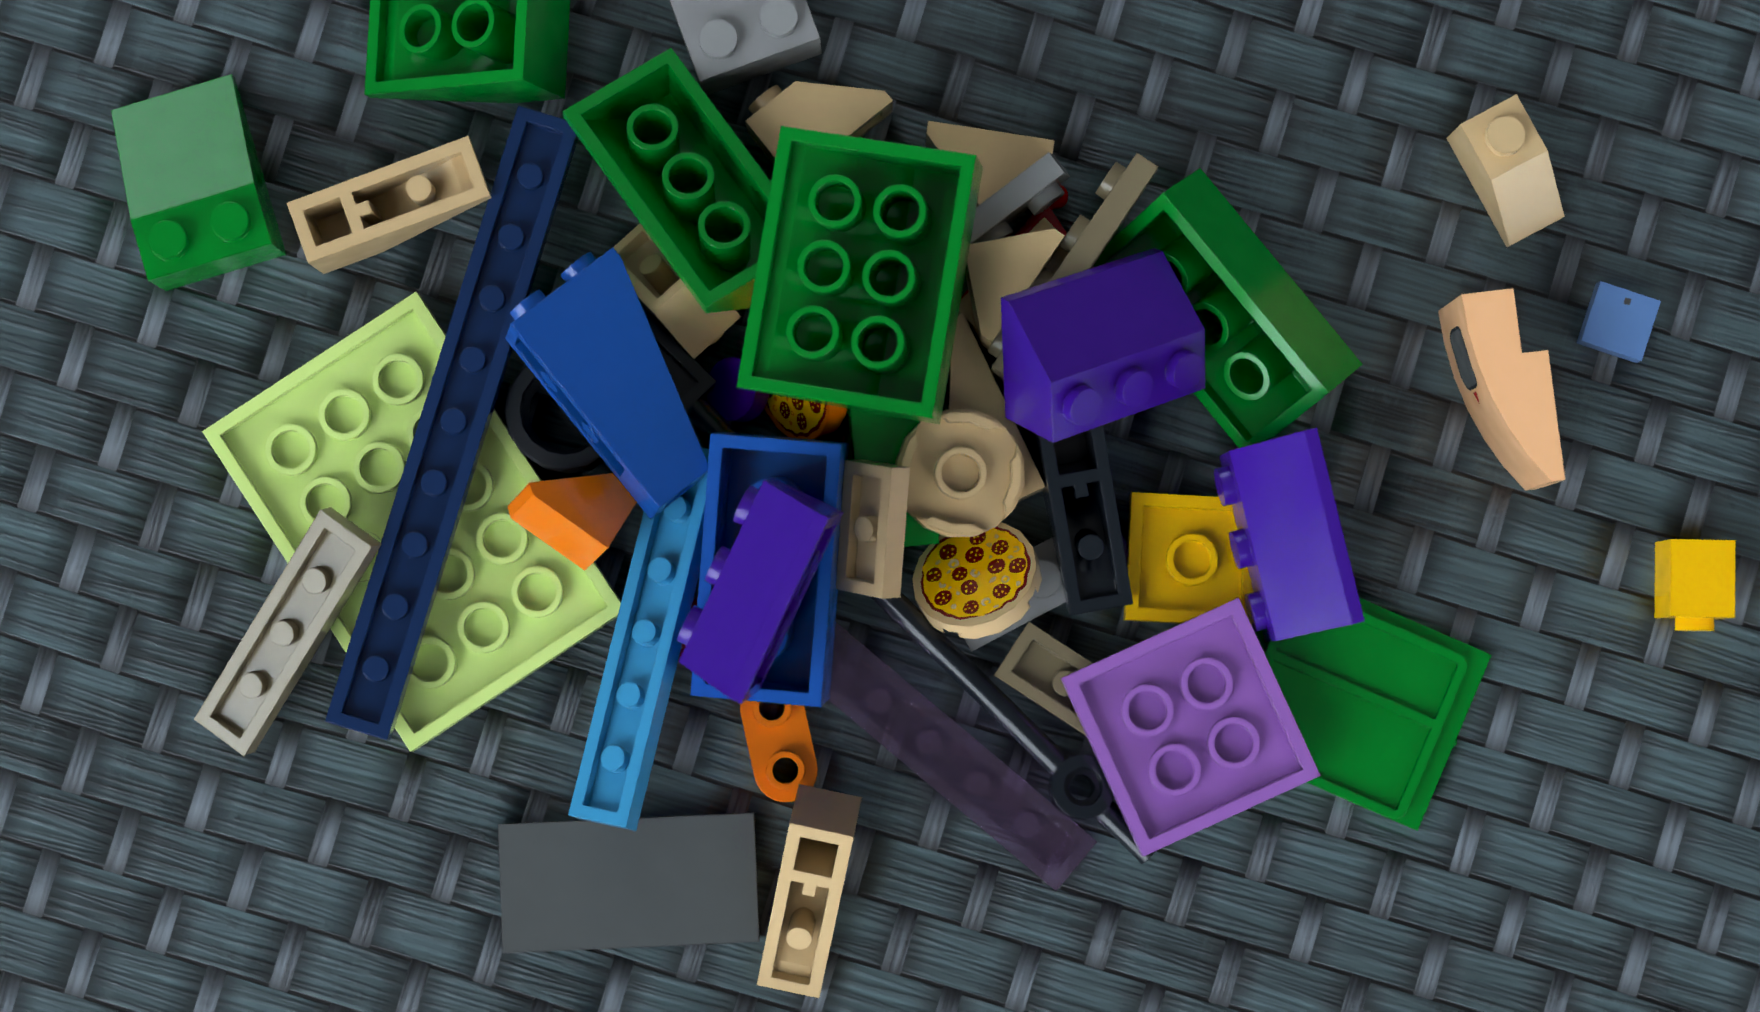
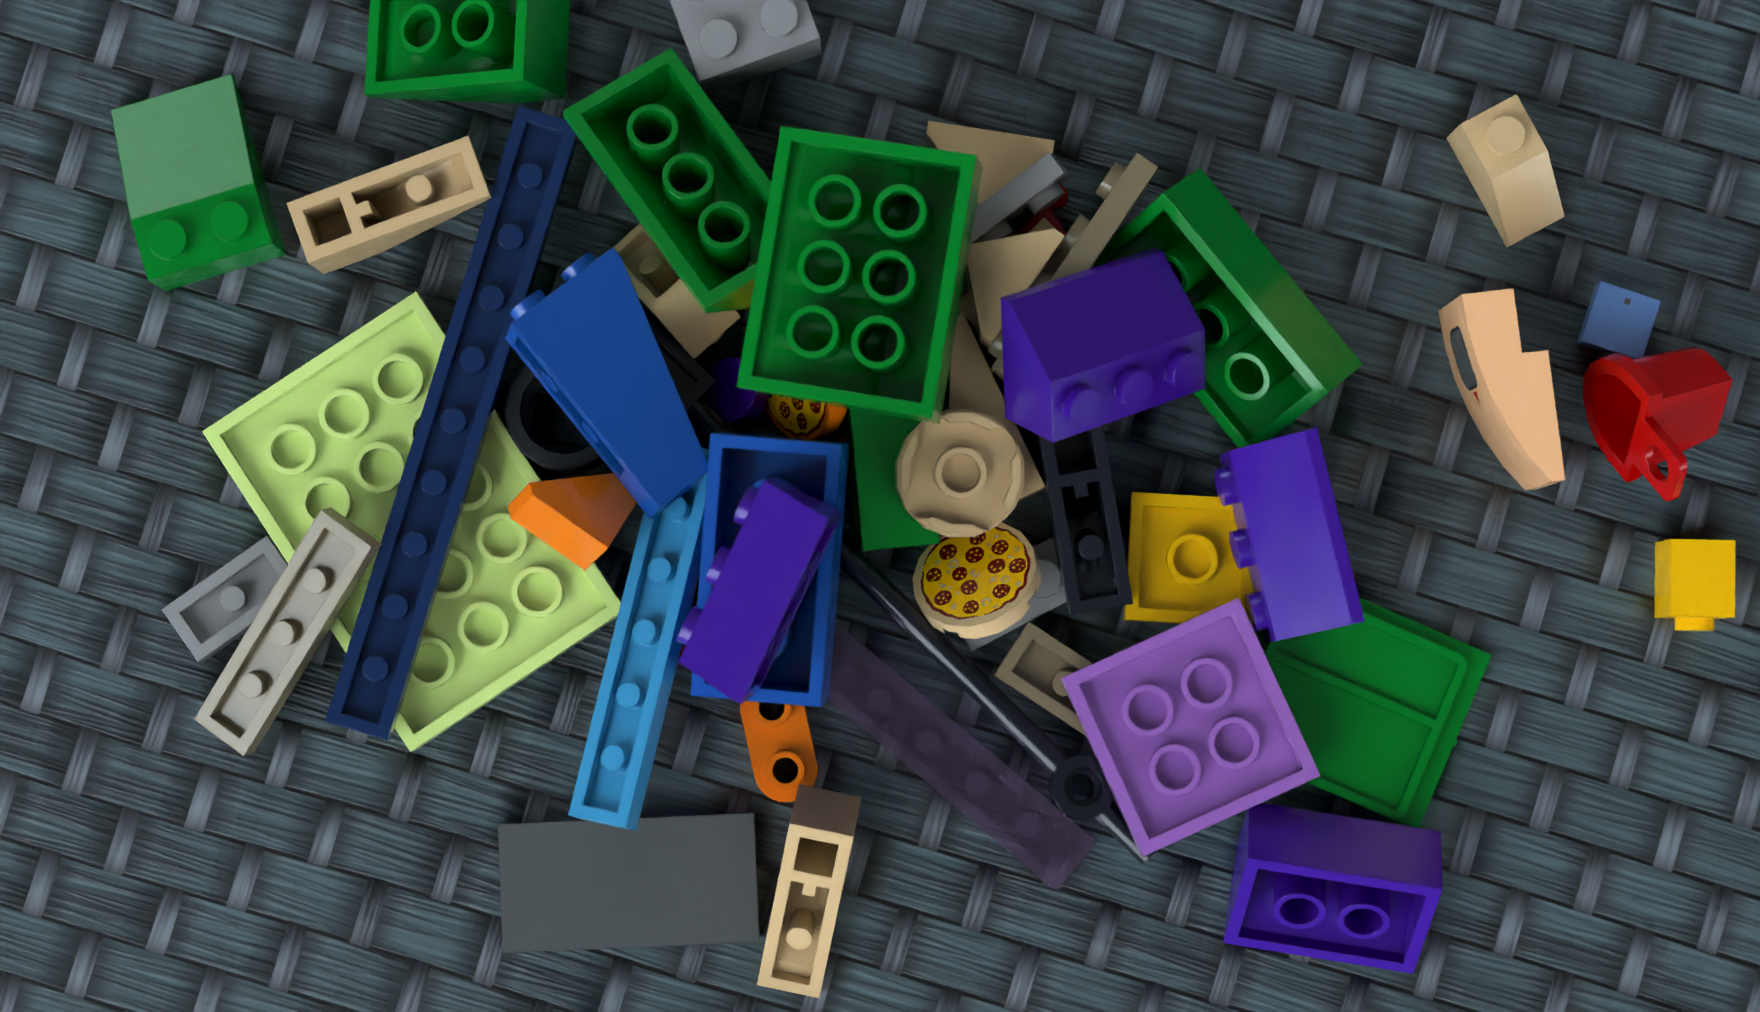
(227, 600): none -> light grey plate
(815, 108): tan slope -> none
(872, 528): tan plate -> none
(1333, 887): none -> dark purple slope
(1654, 411): none -> red container

